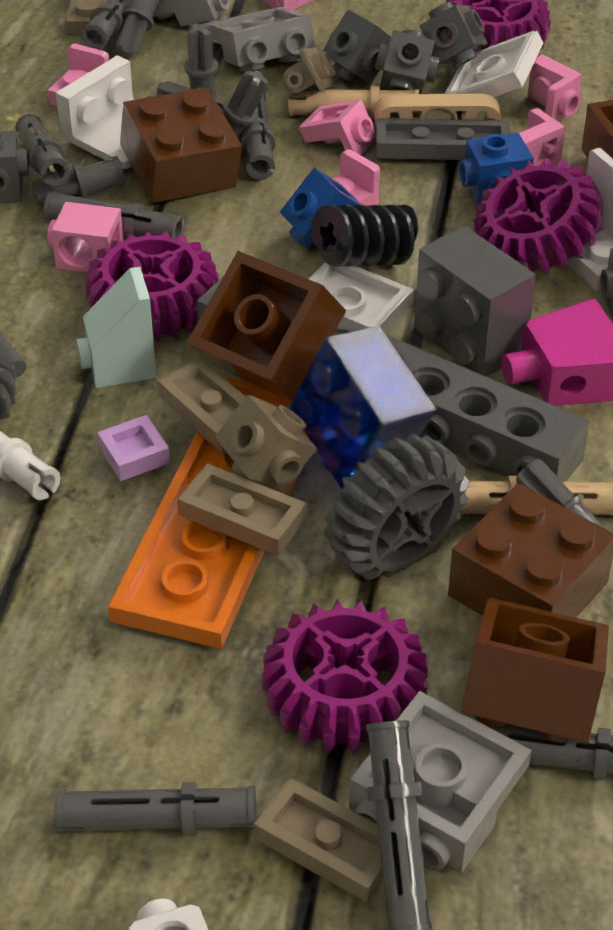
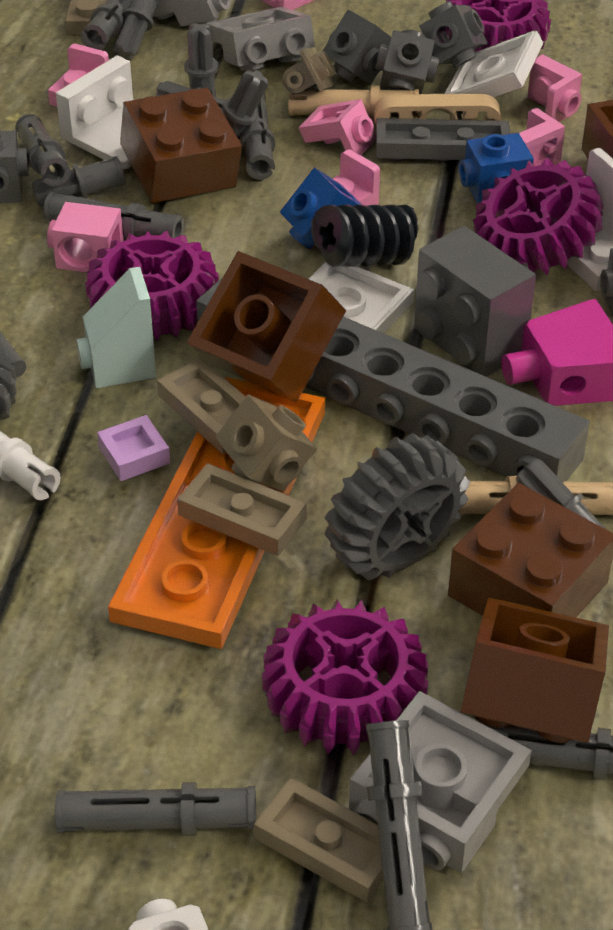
(359, 400): clear blue brick -> none

